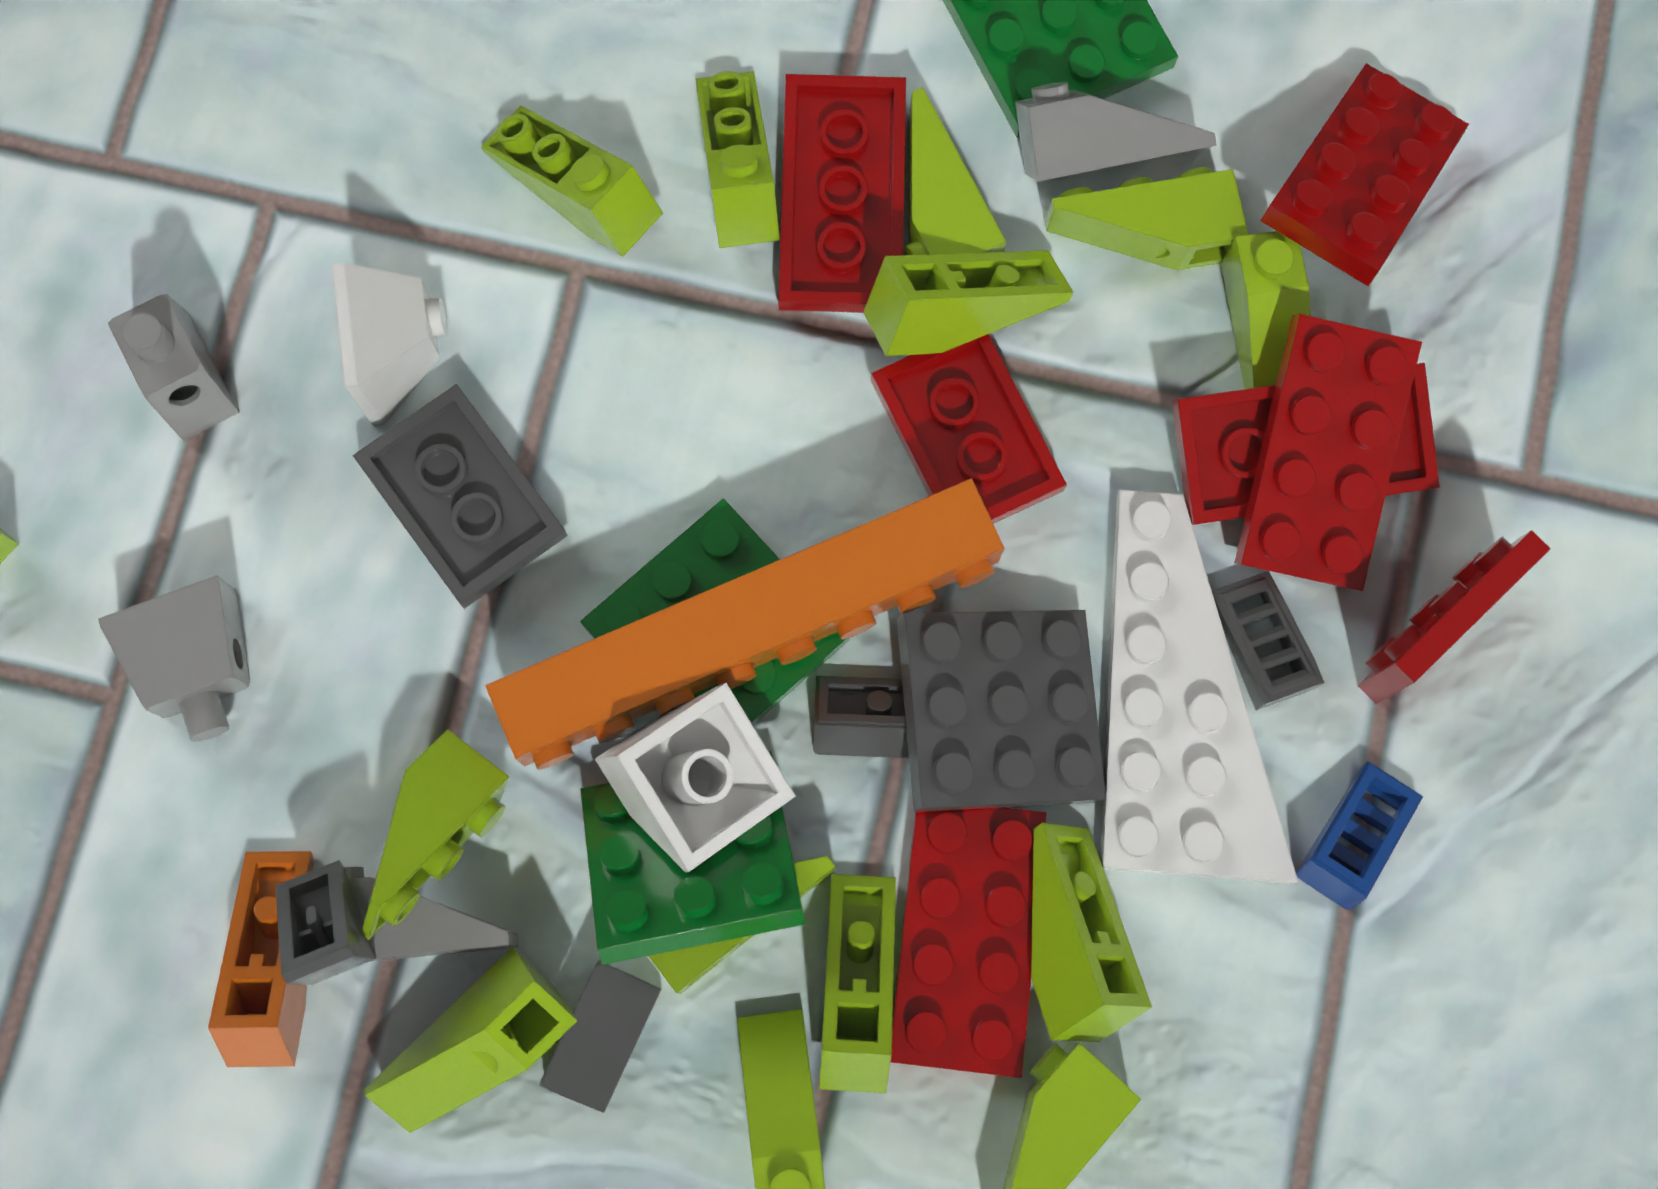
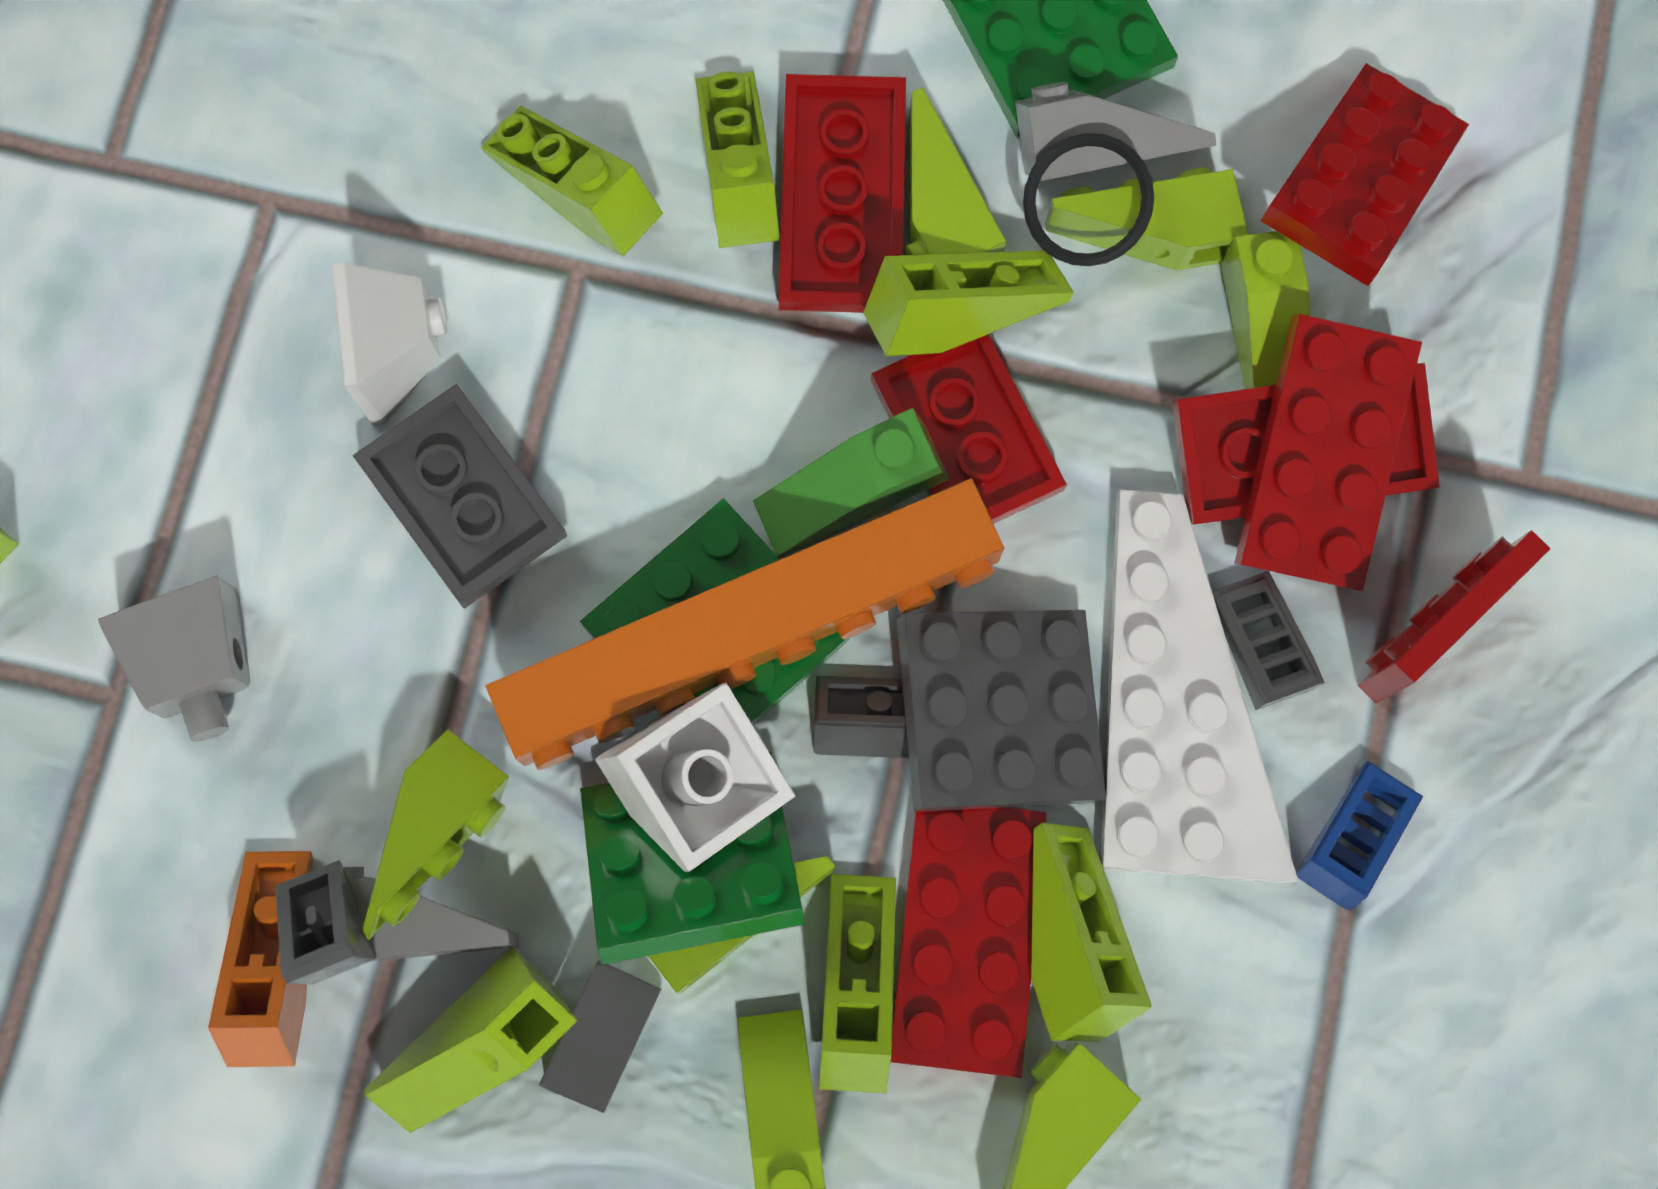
(168, 354): light grey torso -> none
(851, 483): none -> bright green slope
(1136, 231): none -> black tyre

